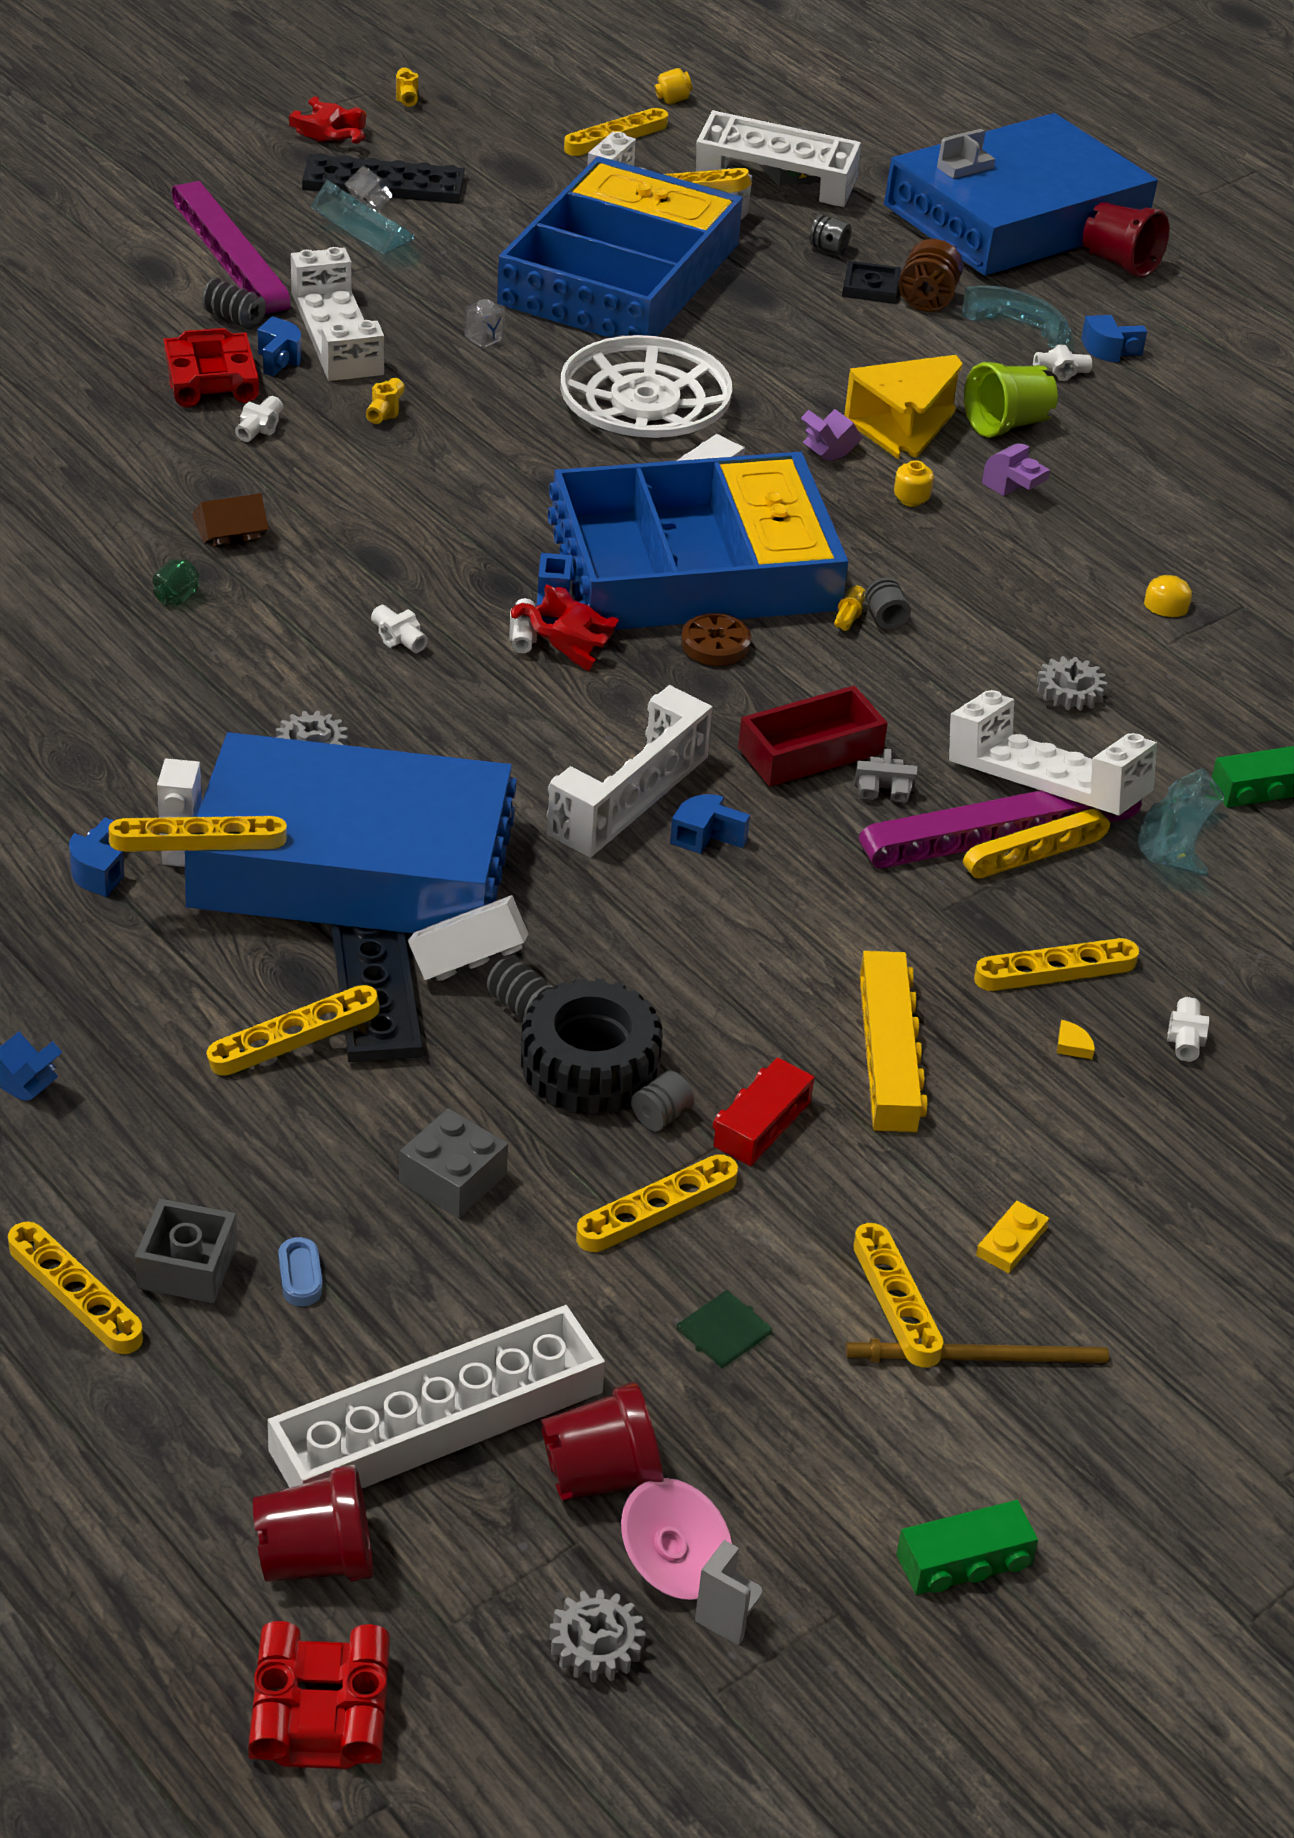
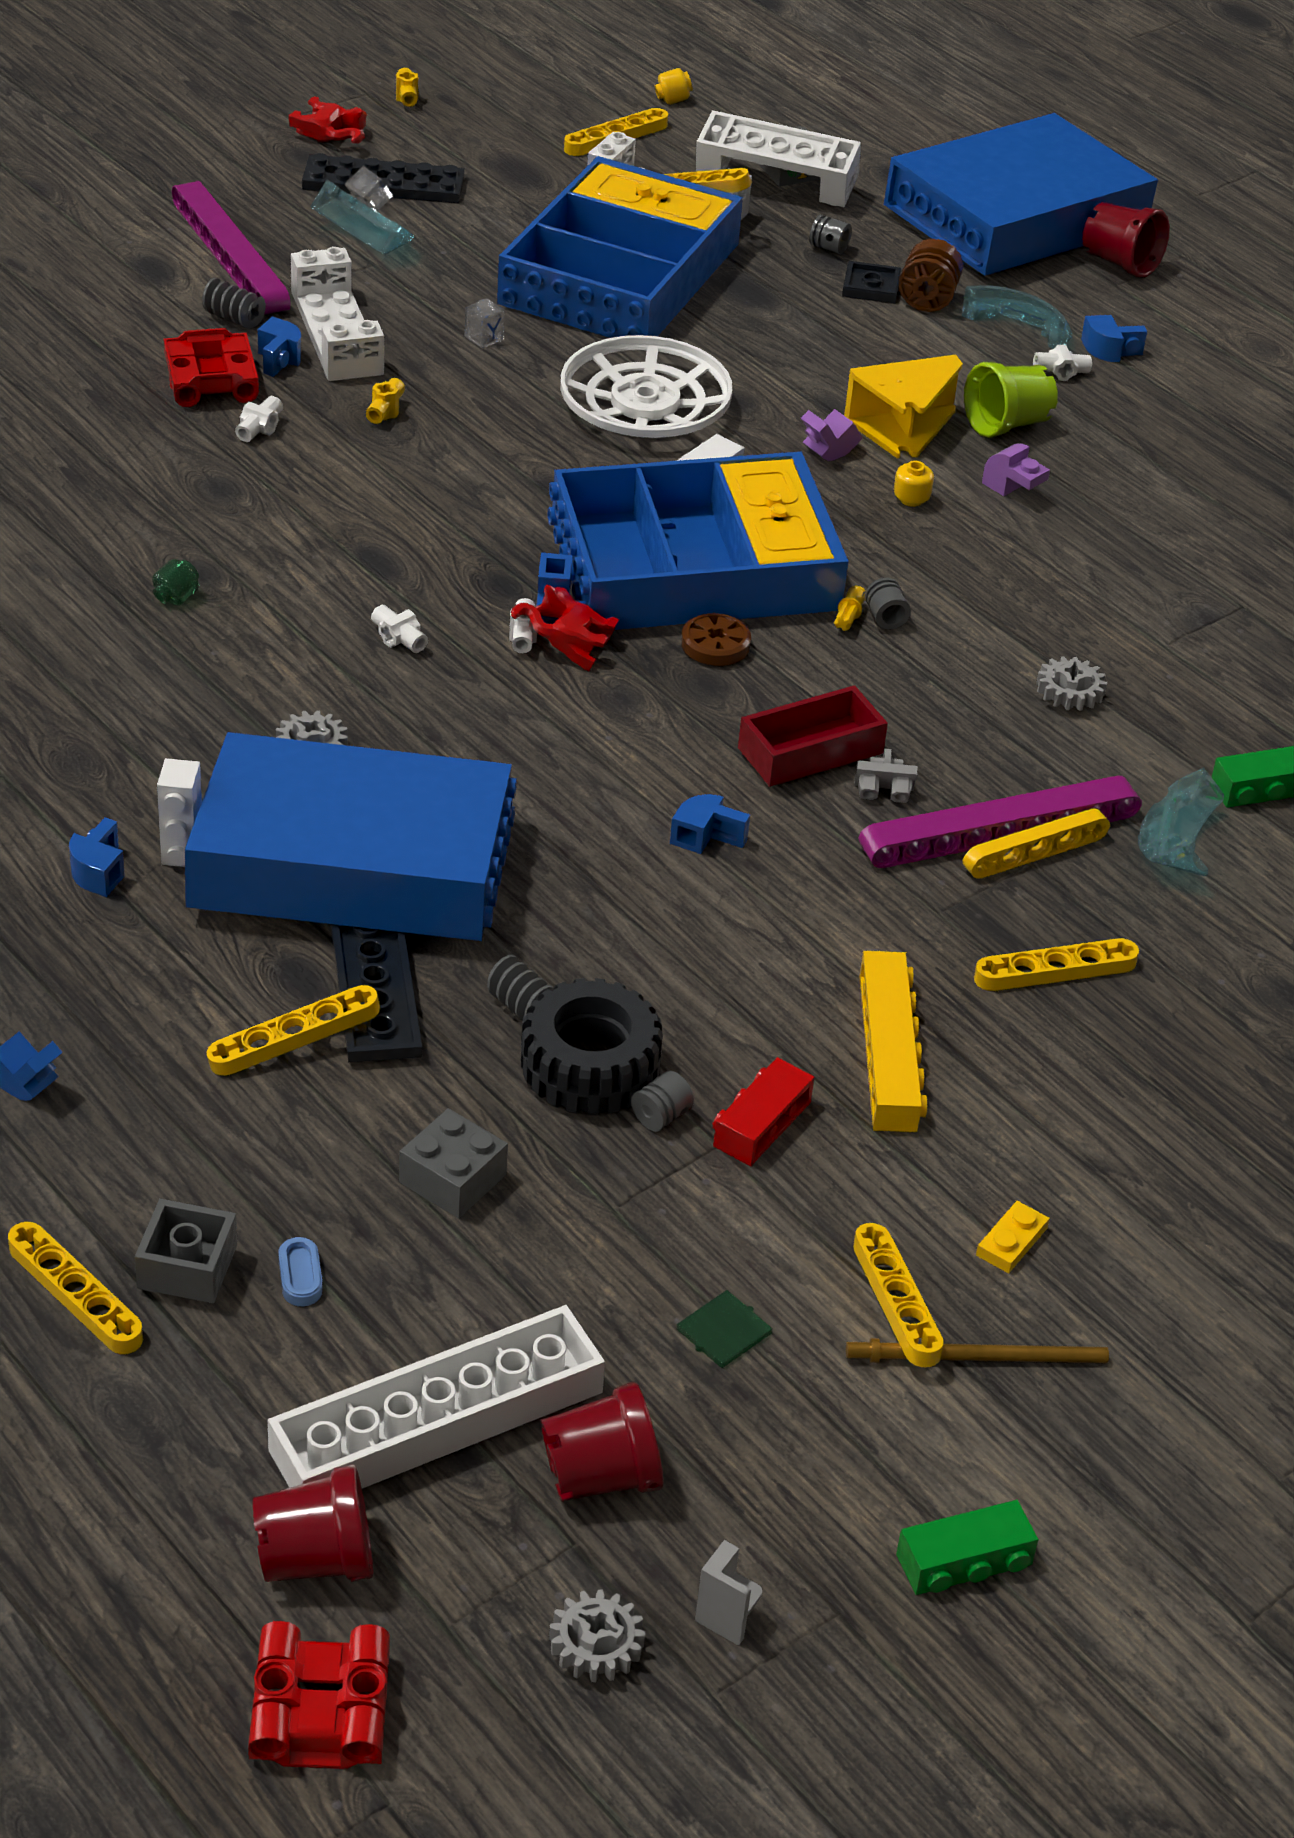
(231, 519): reddish brown slope -> none
(254, 831): yellow beam -> none
(469, 939): white brick -> none
(592, 813): white plate -> none
(650, 1216): yellow beam -> none
(672, 1535): bright pink hat -> none
(964, 155): light grey panel -> none
(1074, 1041): yellow tile -> none
(1110, 781): white plate -> none
(1168, 596): yellow hair -> none
(1188, 1029): white axle -> none

